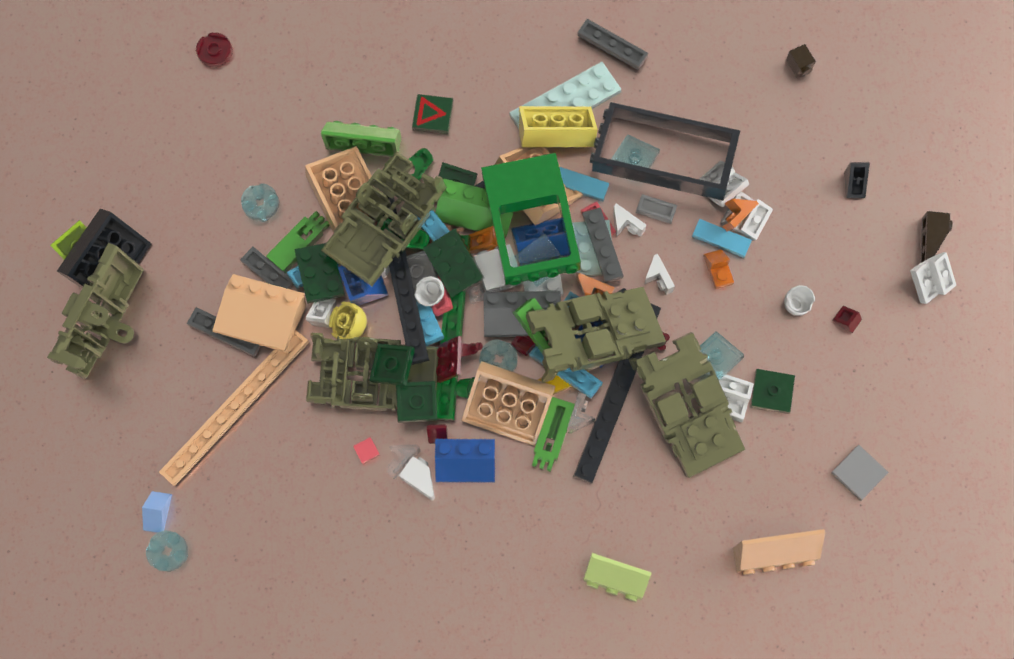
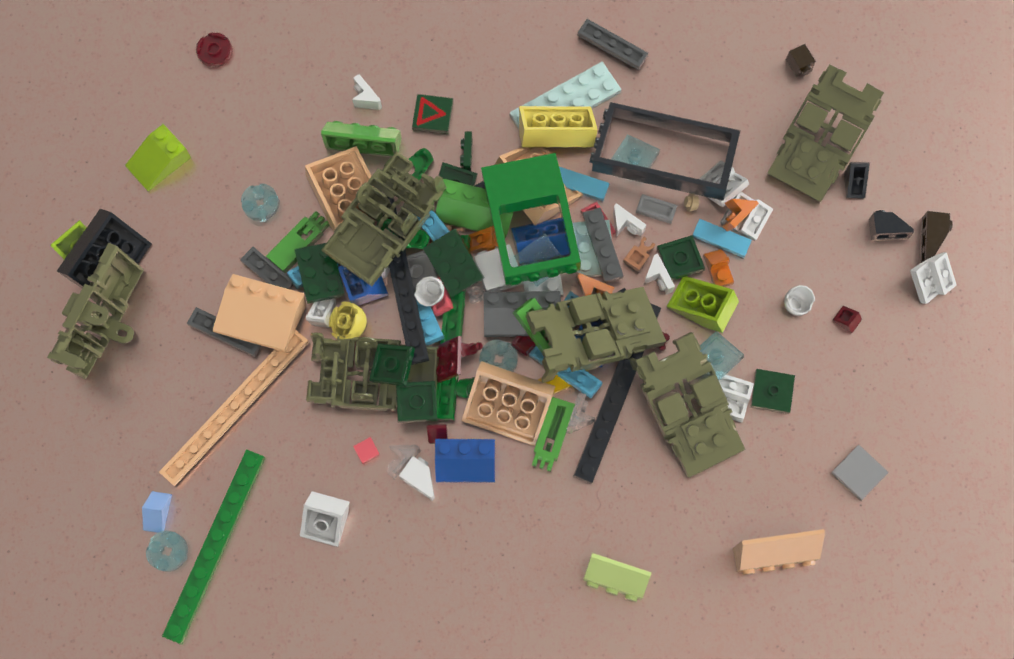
(157, 157): none -> lime slope
(213, 547): none -> green plate
(324, 518): none -> white slope
(367, 97): none -> white slope
(466, 144): none -> dark green plate
(638, 256): none -> nougat plate
(681, 257): none -> dark green plate
(691, 202): none -> tan plate
(704, 303): none -> lime slope
(807, 163): none -> olive piece
(888, 226): none -> black slope

